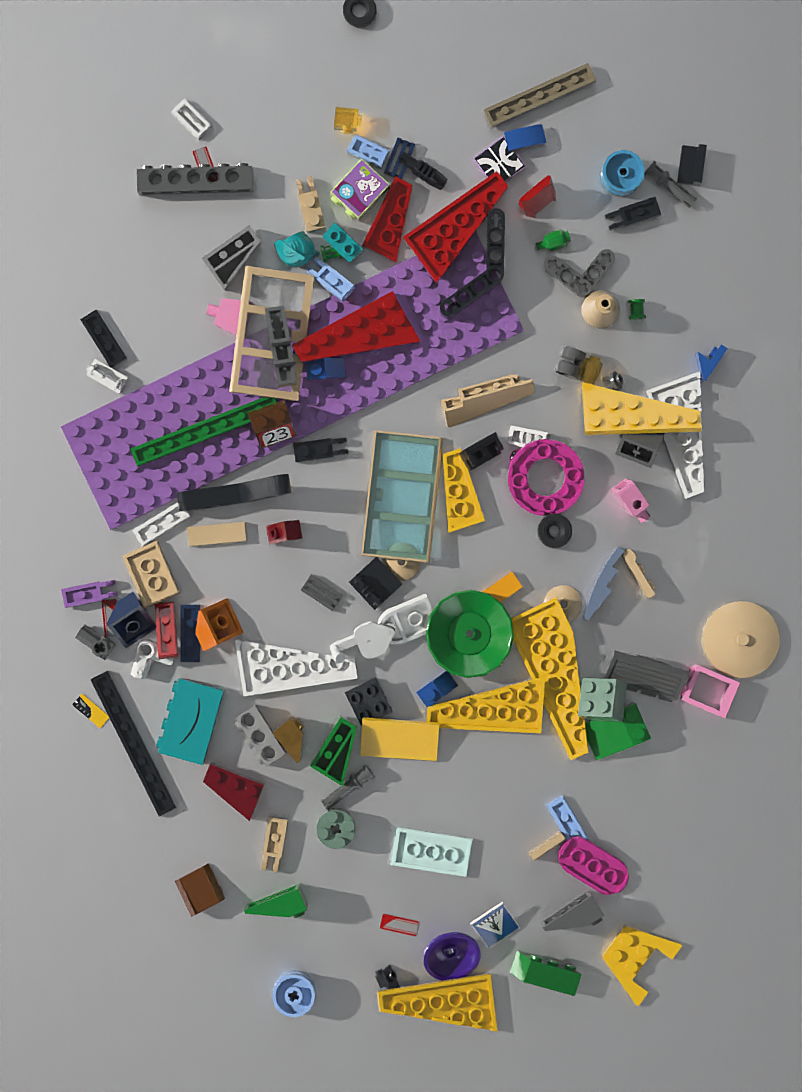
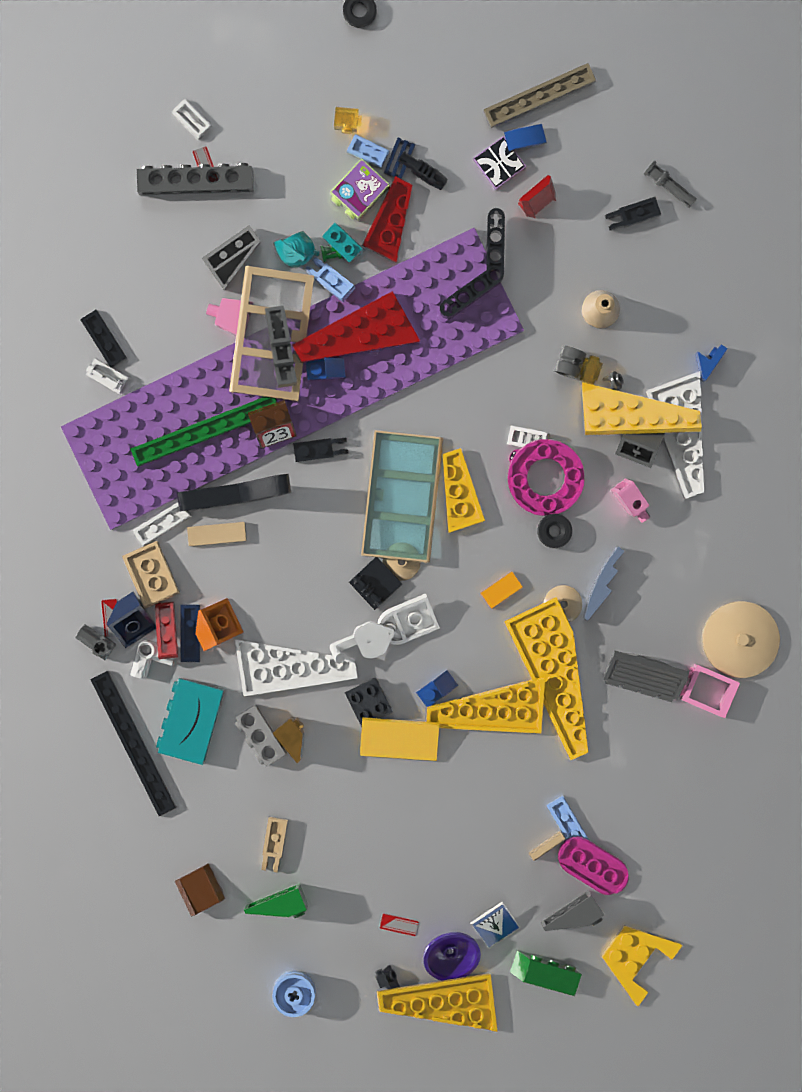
(86, 593): medium lavender hinge -> none
(91, 710): yellow sticker -> none
(234, 788): dark red wedge -> none
(284, 532): dark red brick -> none
(310, 207): tan hinge -> none
(335, 601): dark grey tile -> none
(335, 751): green wedge -> none
(340, 838): sand green brick -> none
(355, 782): dark grey pin -> none
(431, 851): light aqua tile -> none
(448, 231): red wing -> none
(481, 451): black hinge -> none
(484, 398): tan wedge -> none
(490, 639): green dish -> none
(554, 240): green plant -> none
(585, 278): dark grey beam -> none
(602, 699): sand green brick -> none
(612, 737): green slope -> none
(627, 163): dark azure wheel -> none
(637, 309): green bush -> none
(638, 573): tan hinge -> none
(691, 165): black panel -> none

